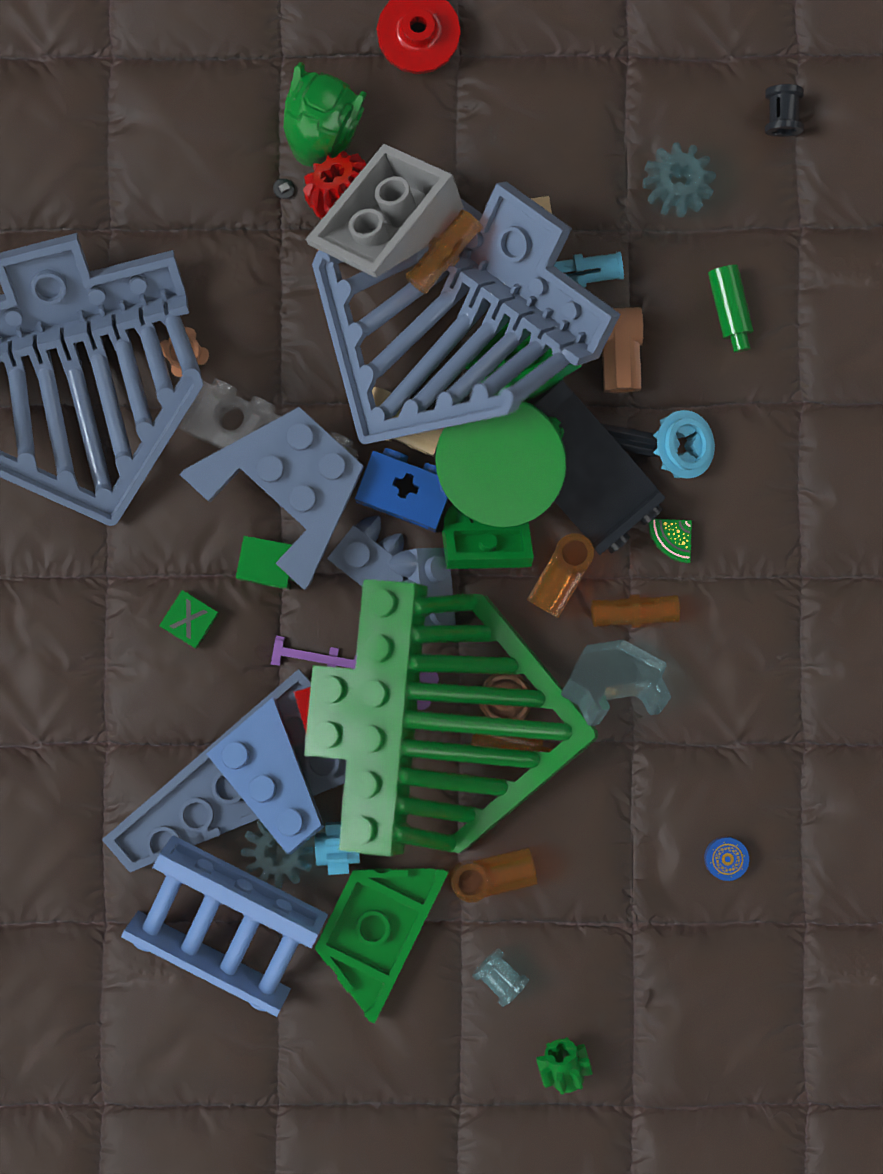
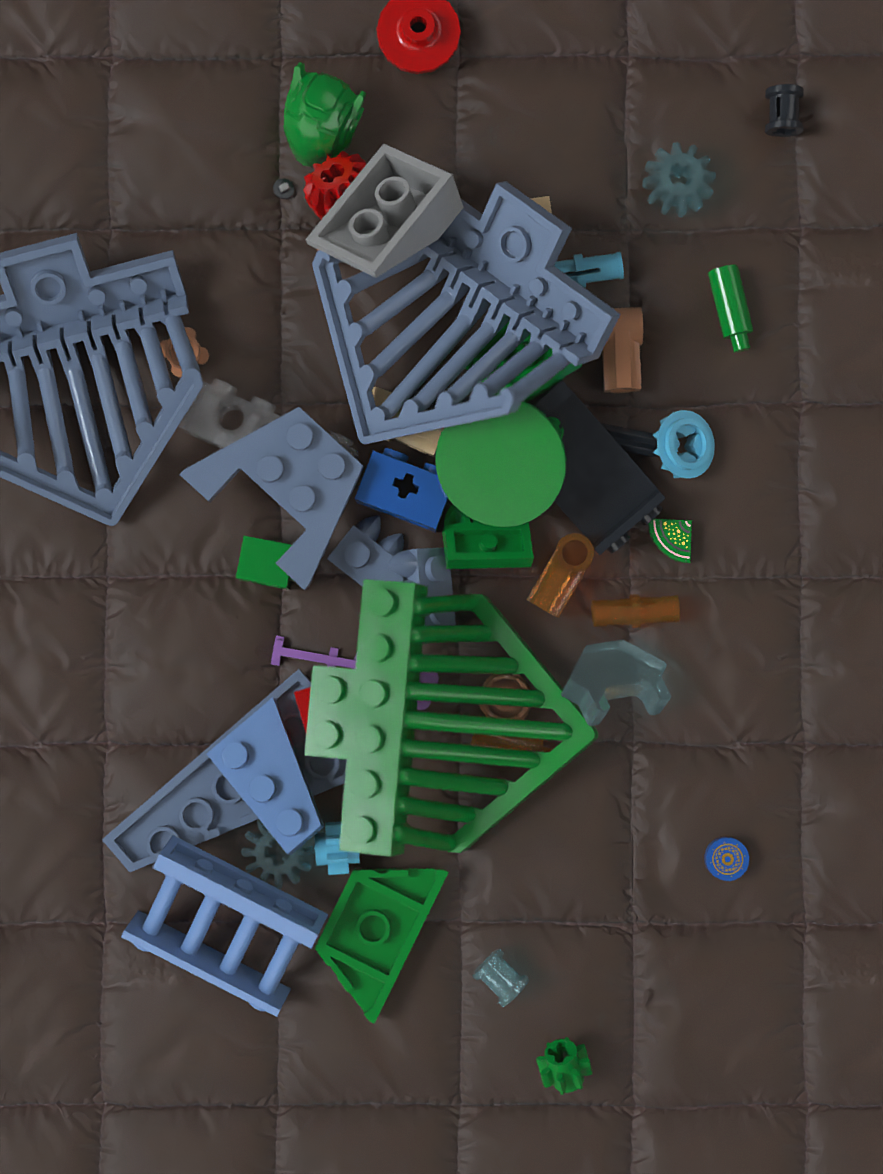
(189, 619): green tile -> none
(444, 251): clear orange pin -> none
(498, 874): clear orange piece -> none

